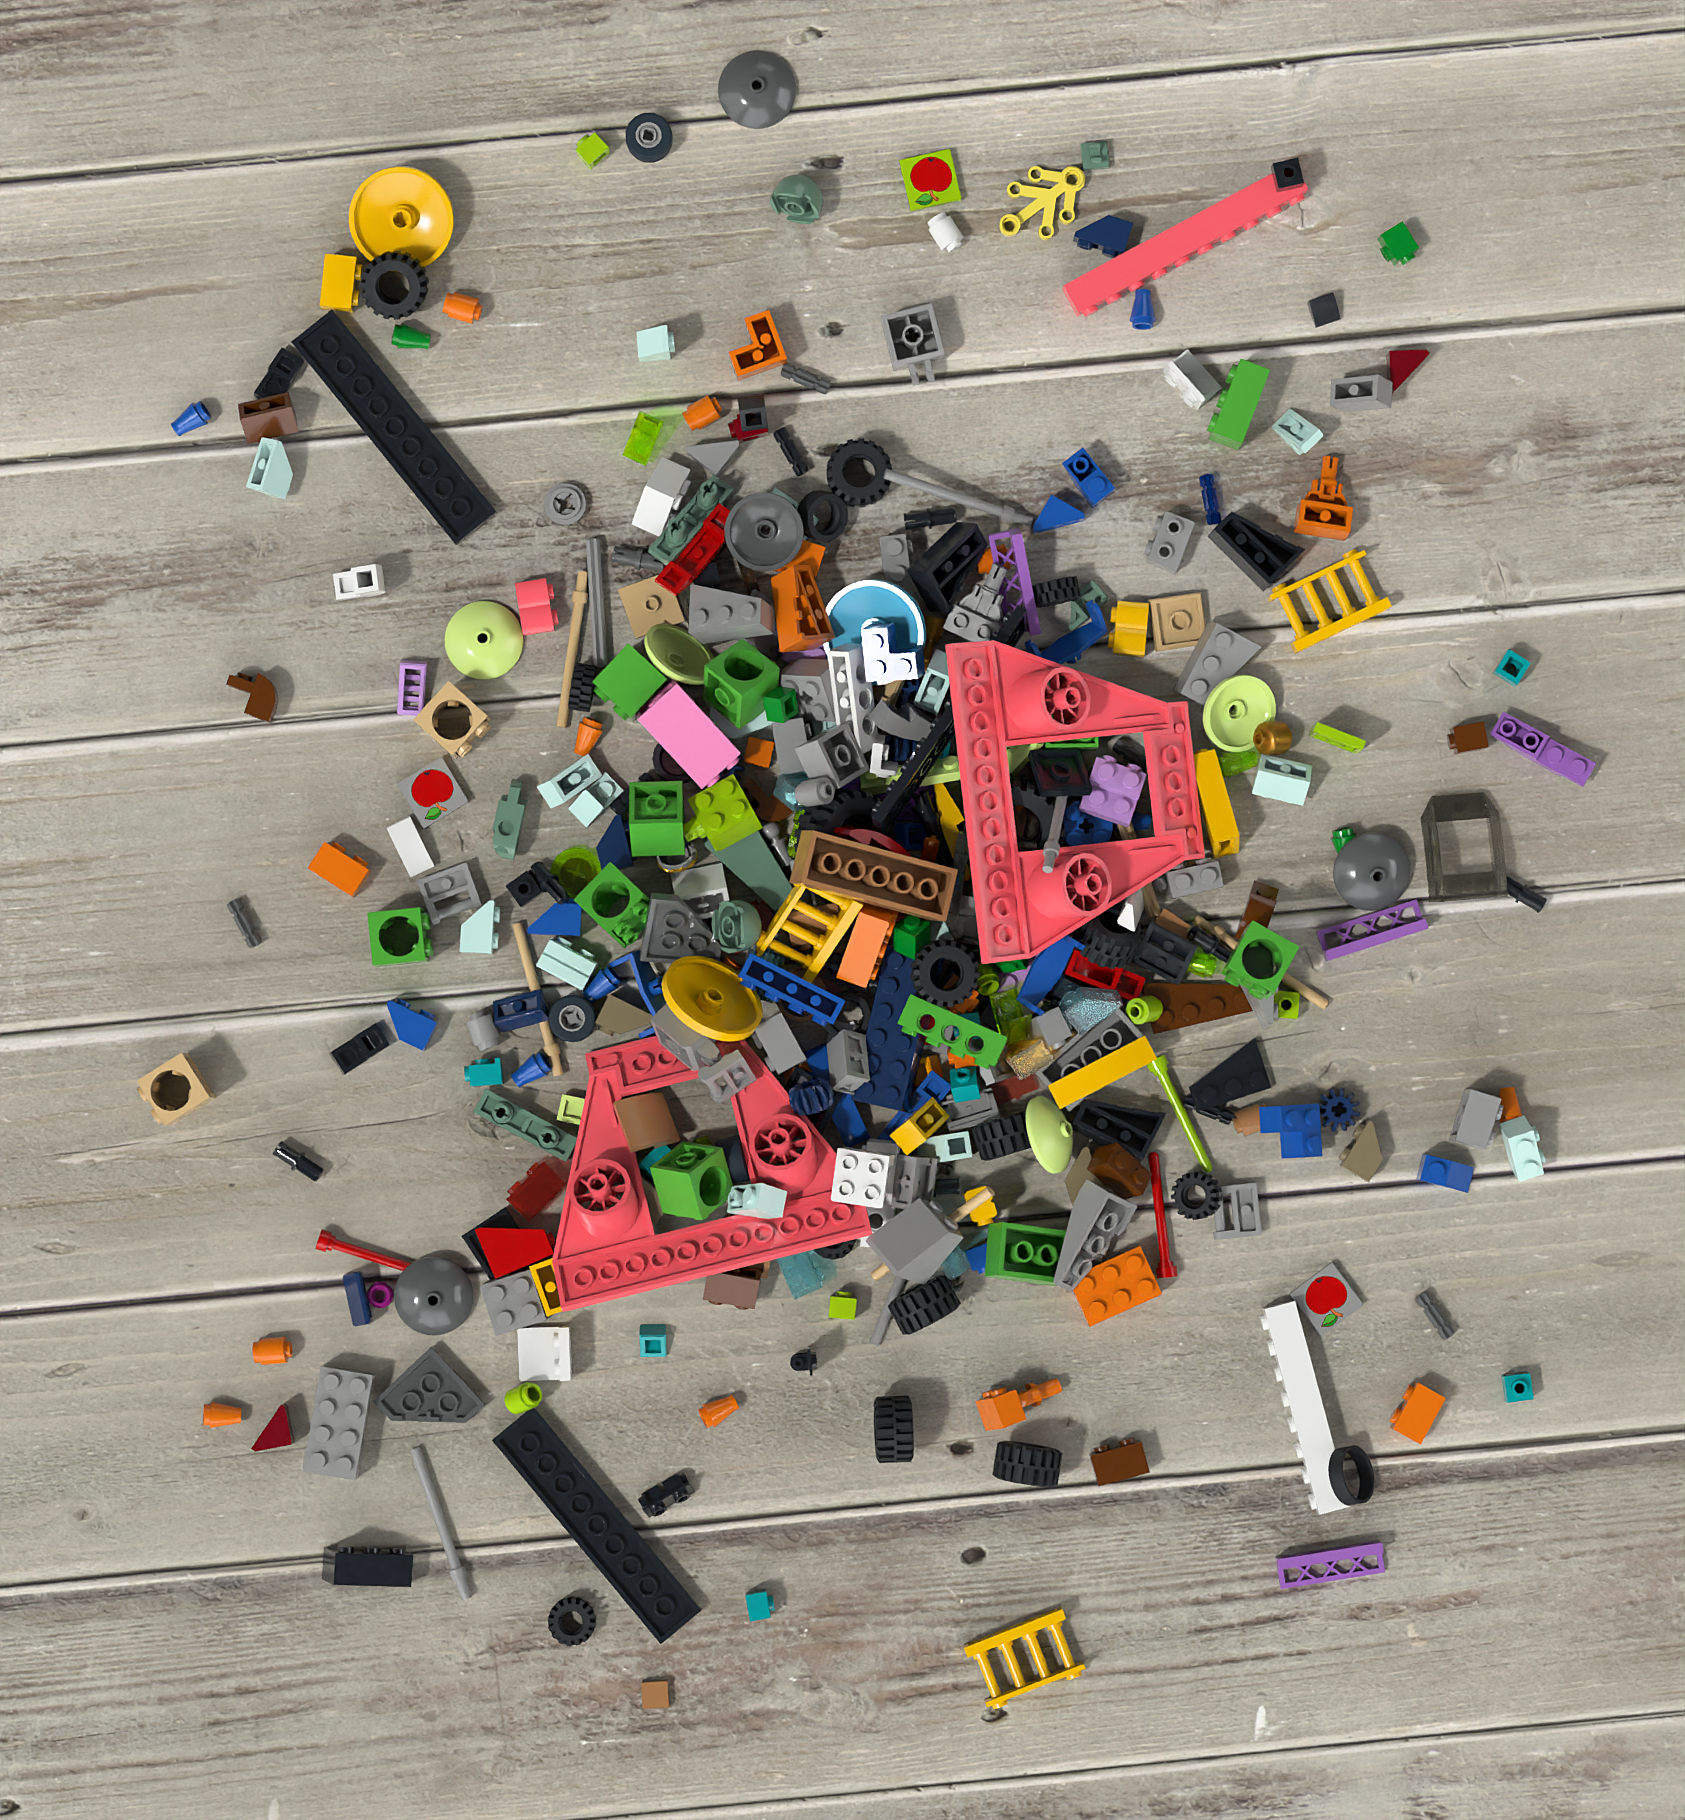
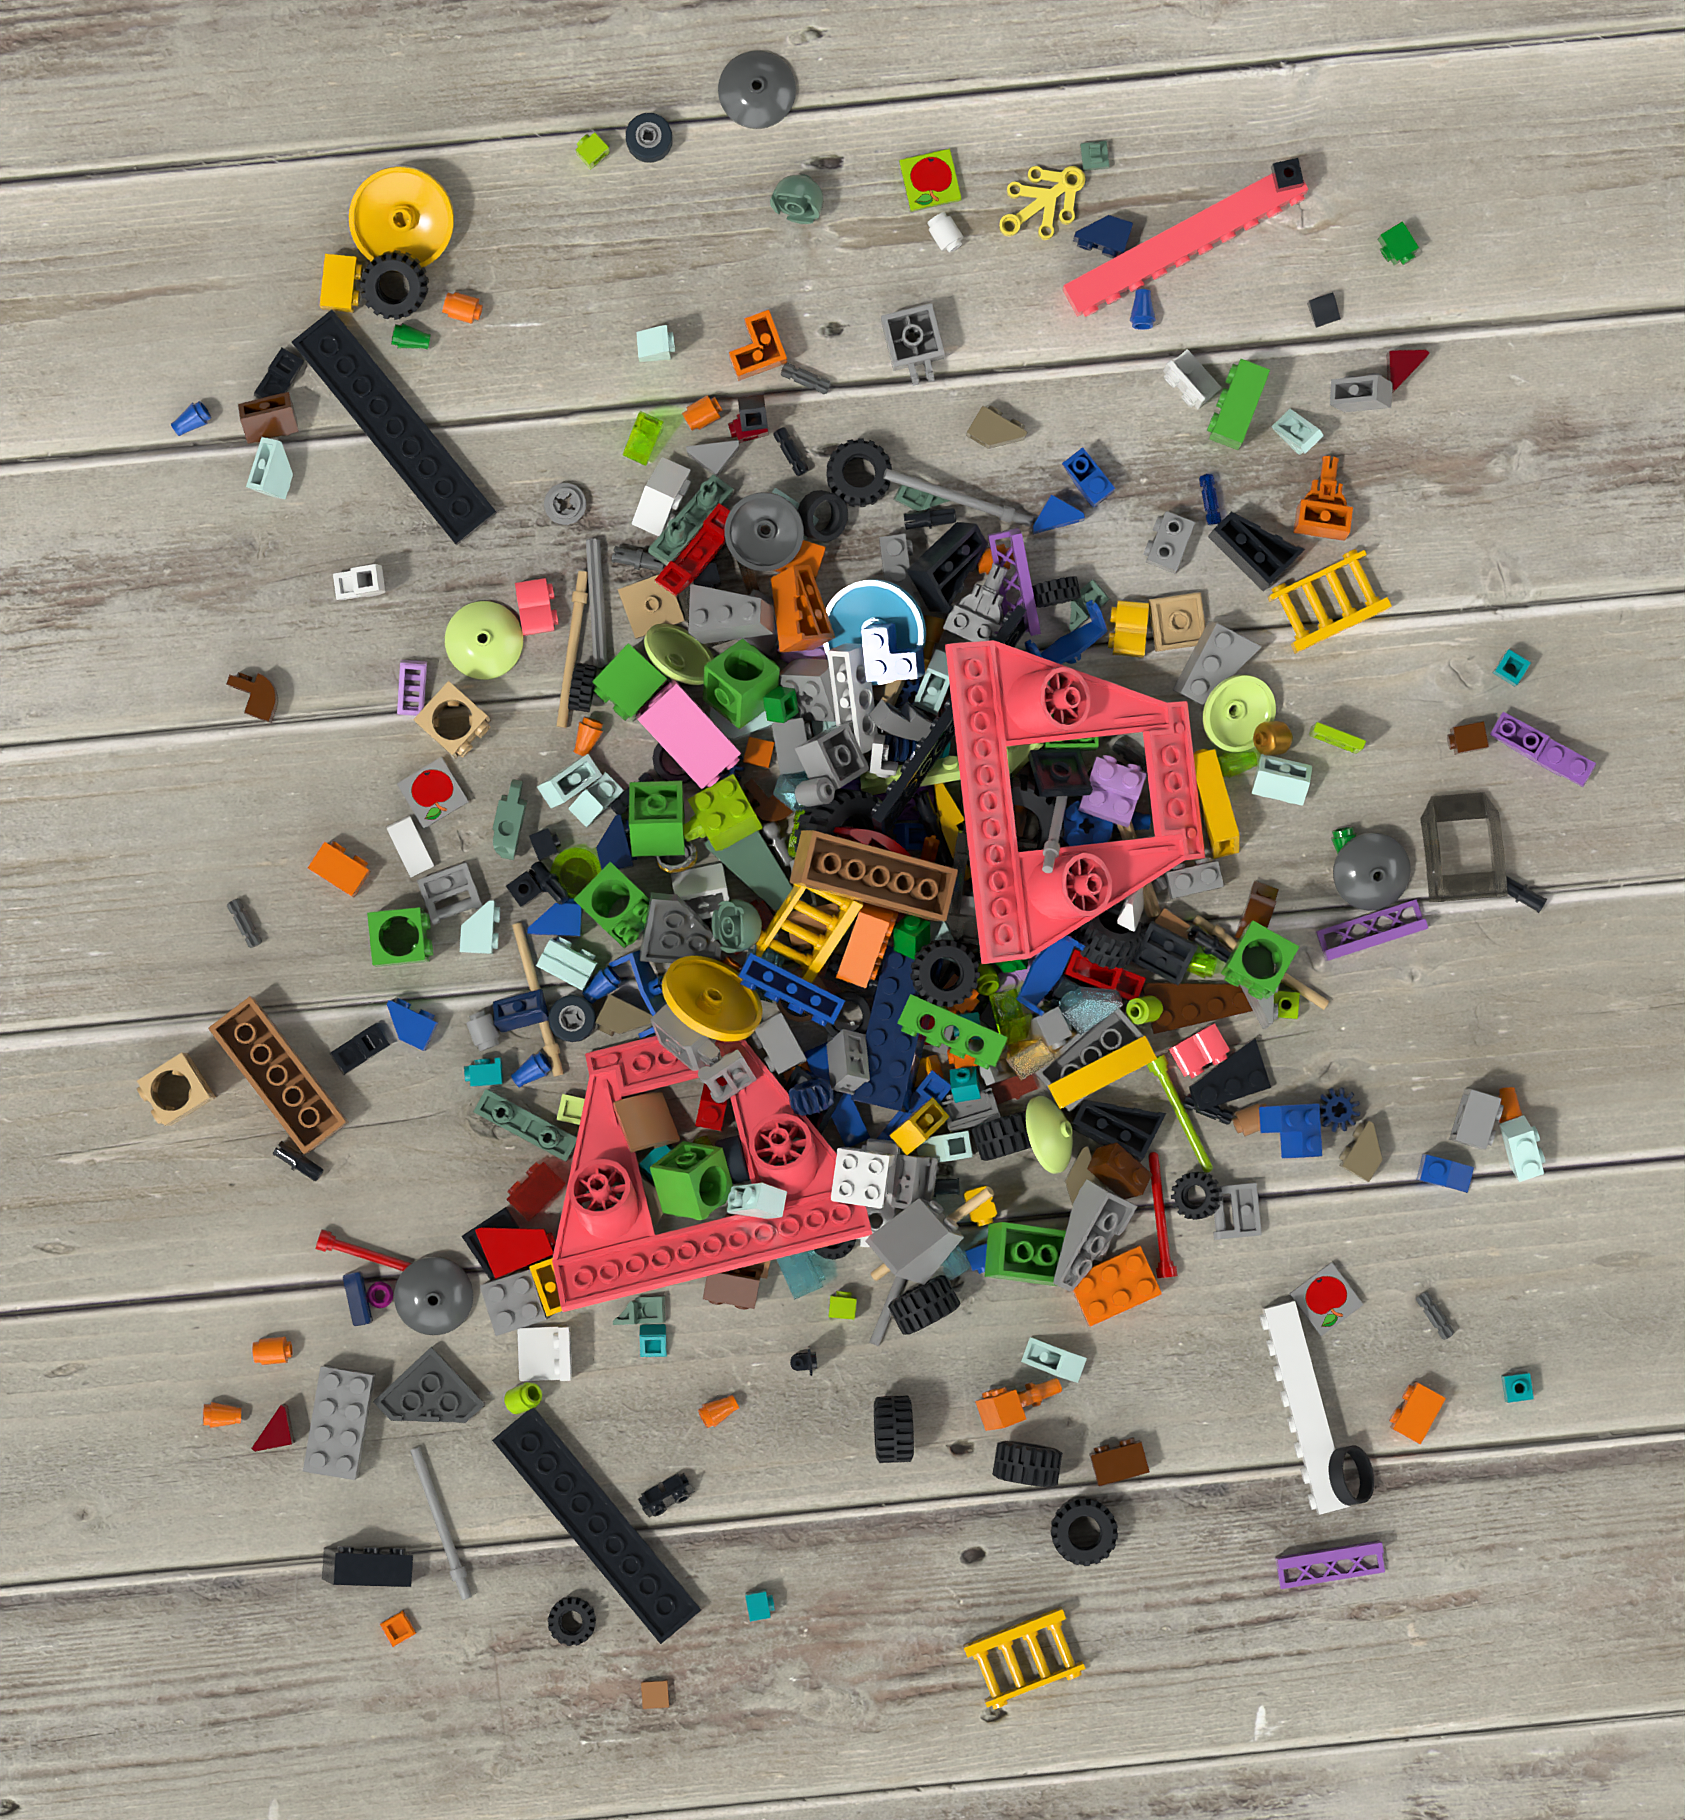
(278, 1075): none -> medium nougat brick
(398, 1628): none -> orange tile
(545, 844): none -> black plate
(643, 1311): none -> sand green slope
(711, 1113): none -> red slope
(917, 499): none -> sand green slope
(993, 430): none -> dark tan slope
(1053, 1360): none -> light aqua slope
(1095, 1552): none -> black tyre
(1199, 1050): none -> coral brick

